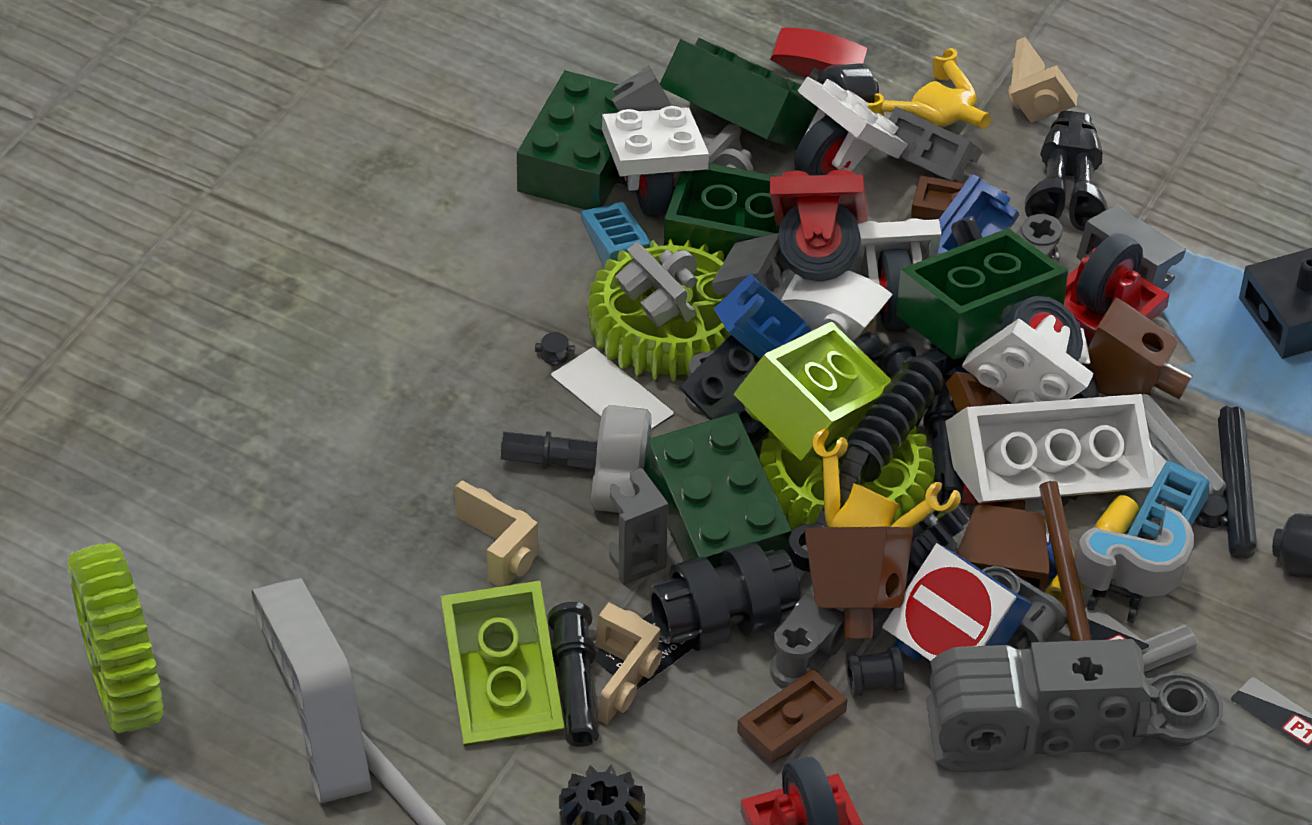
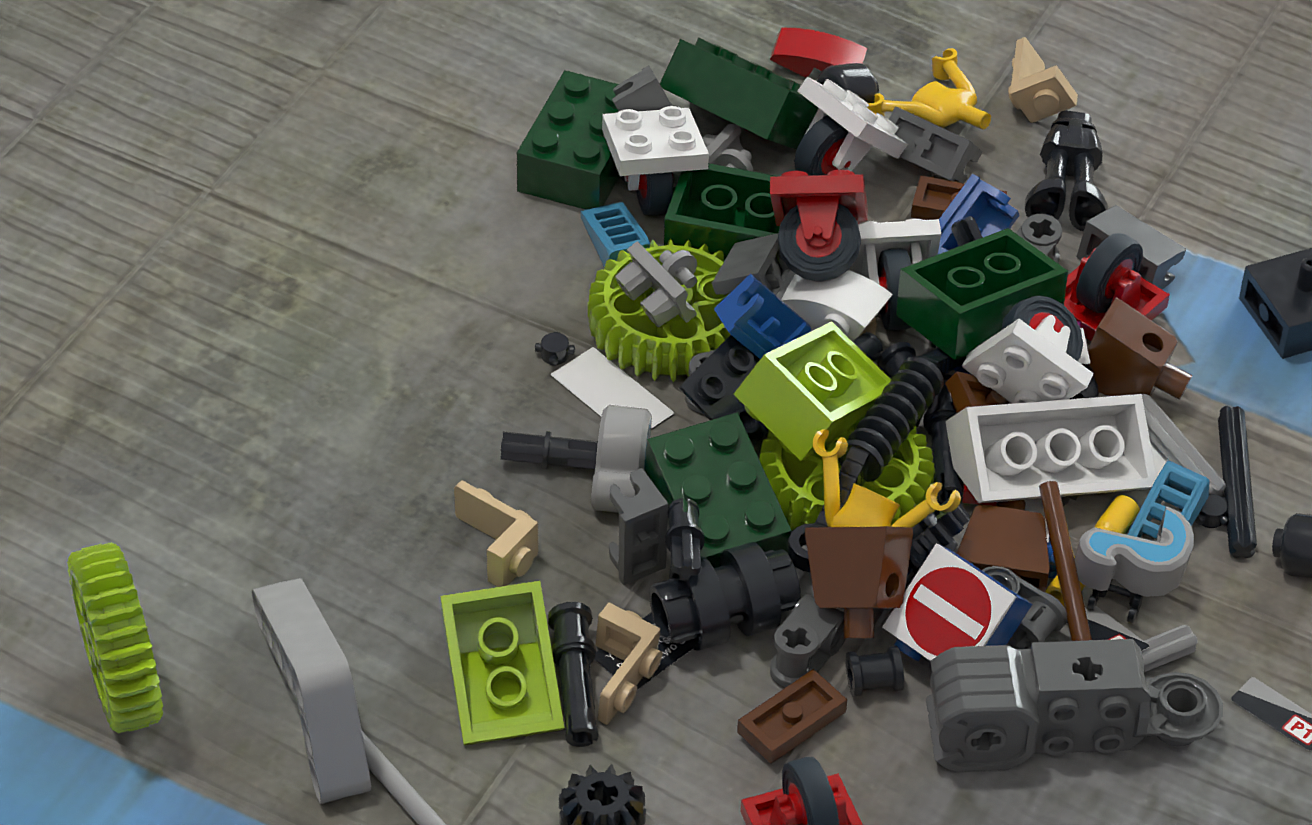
(684, 539): none -> black axle

